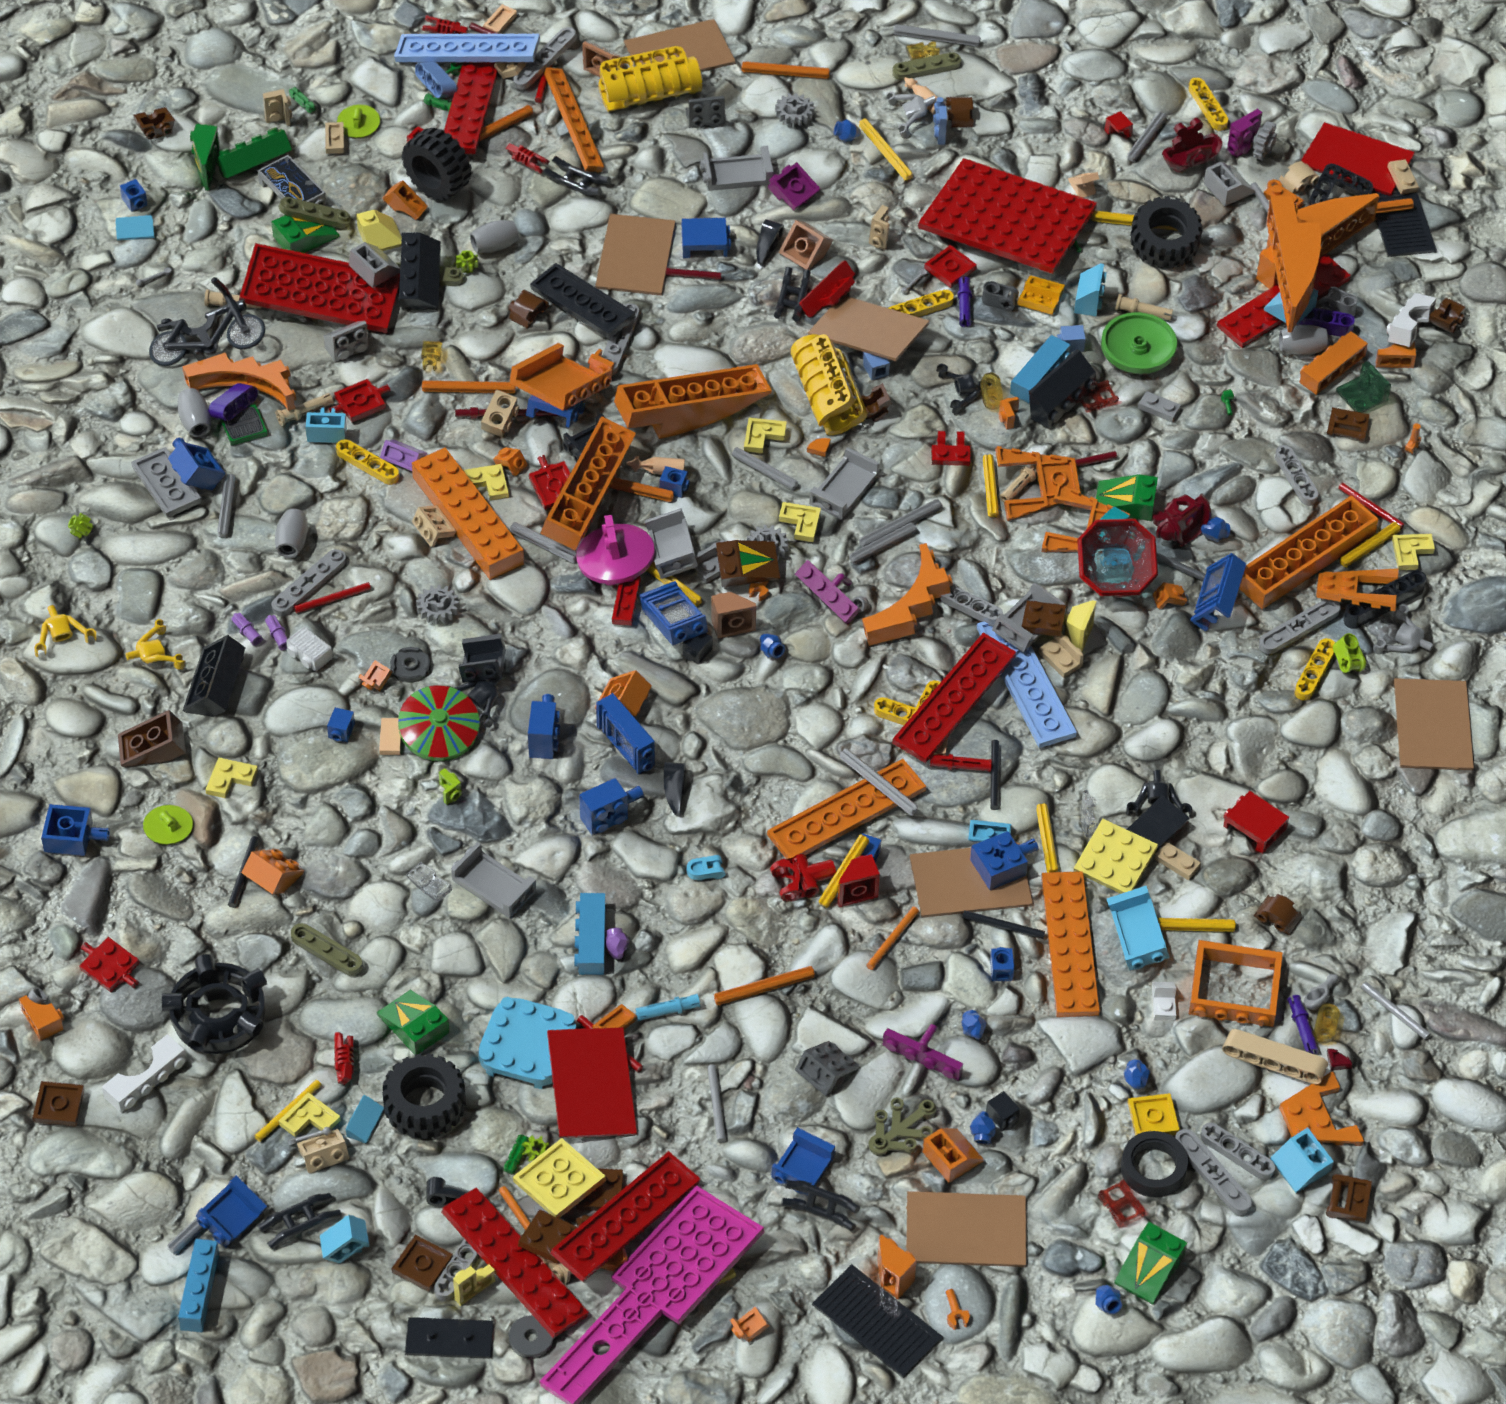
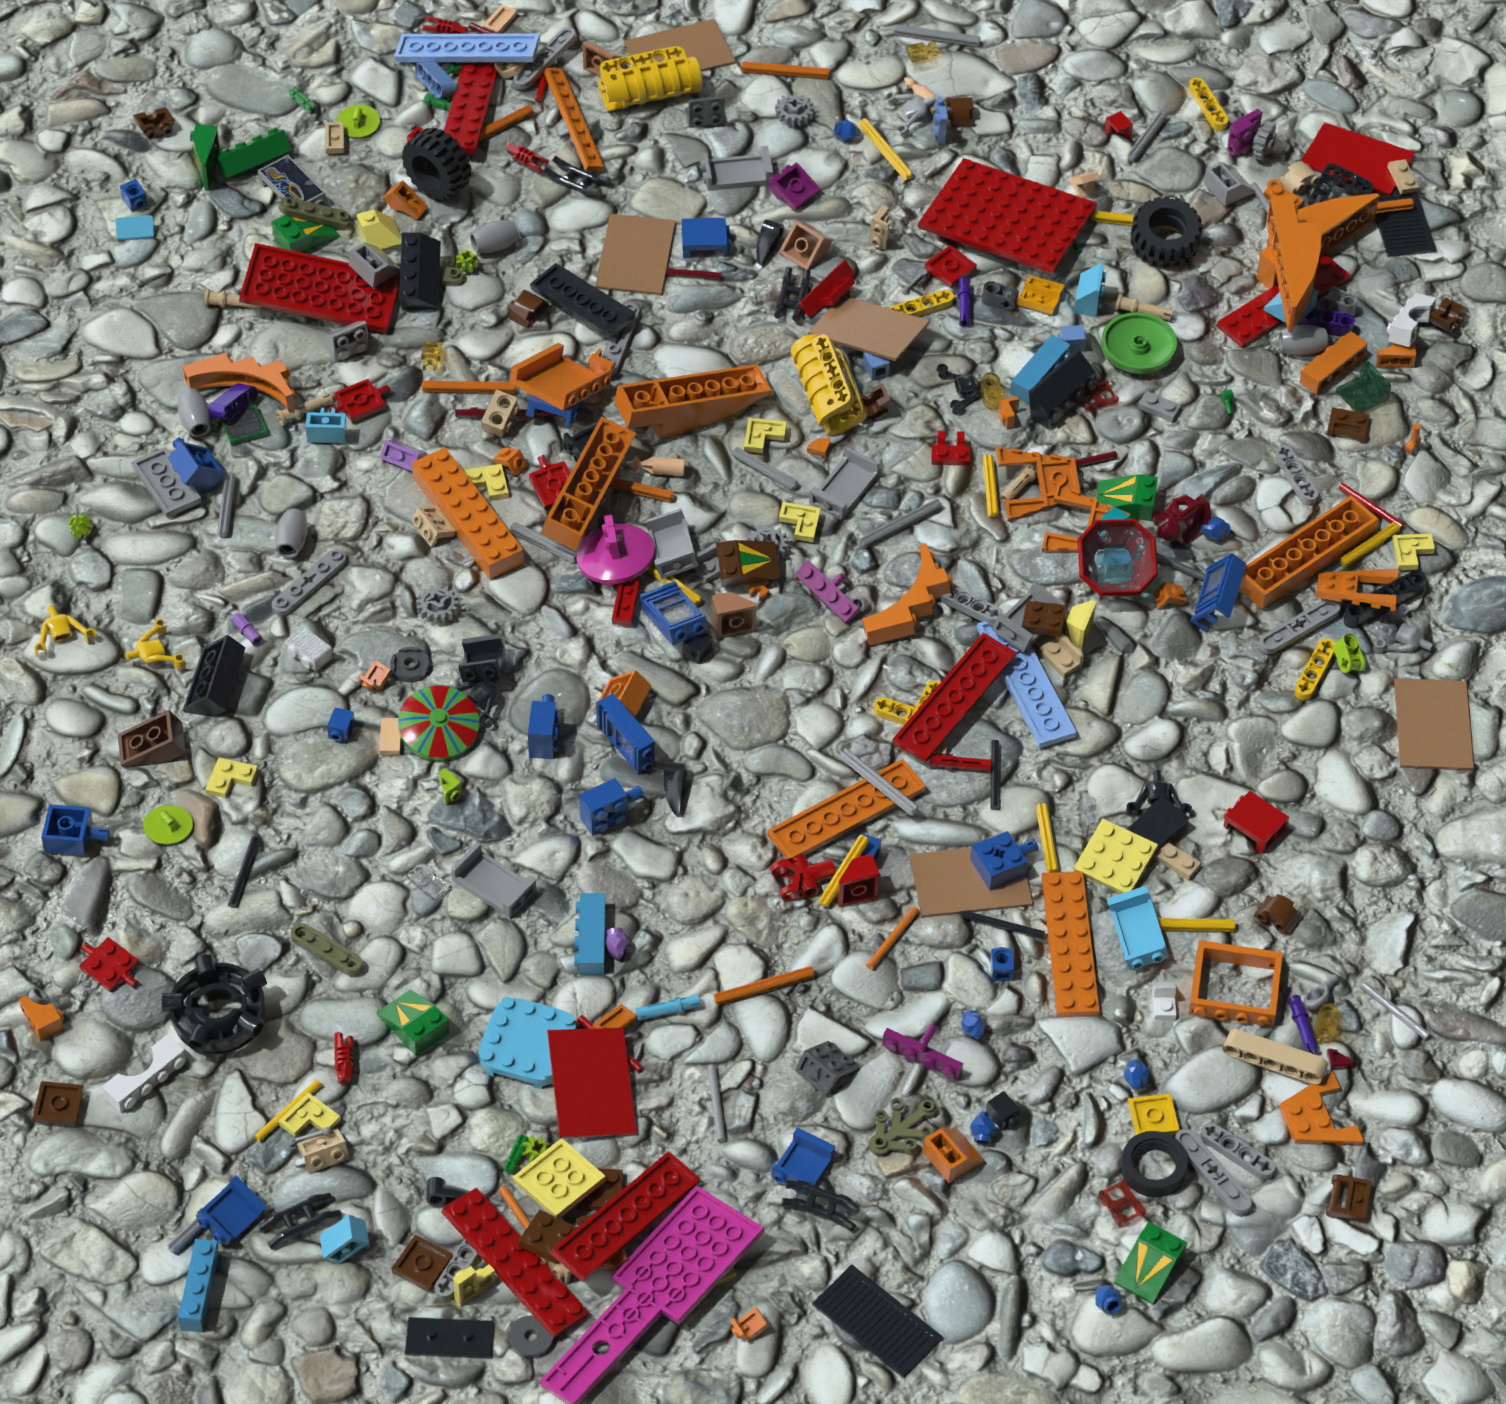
(242, 333): piece -> none
(272, 870): orange slope -> none
(277, 106): tan bracket -> none
(277, 631): medium lavender axle -> none
(332, 597): red bar -> none
(364, 1119): medium azure slope -> none
(369, 459): yellow beam -> none
(428, 1119): black tyre -> none
(674, 480): blue brick -> none
(698, 869): medium azure plate -> none
(772, 645): blue rock -> none
(882, 543): light grey axle -> none
(895, 1267): orange slope -> none
(926, 66): olive plate -> none
(956, 1311): orange bar -> none
(966, 1228): medium nougat piece -> none
(984, 830): medium azure slope -> none
(1191, 147): dark red piece -> none
(1302, 1160): medium azure slope -> none

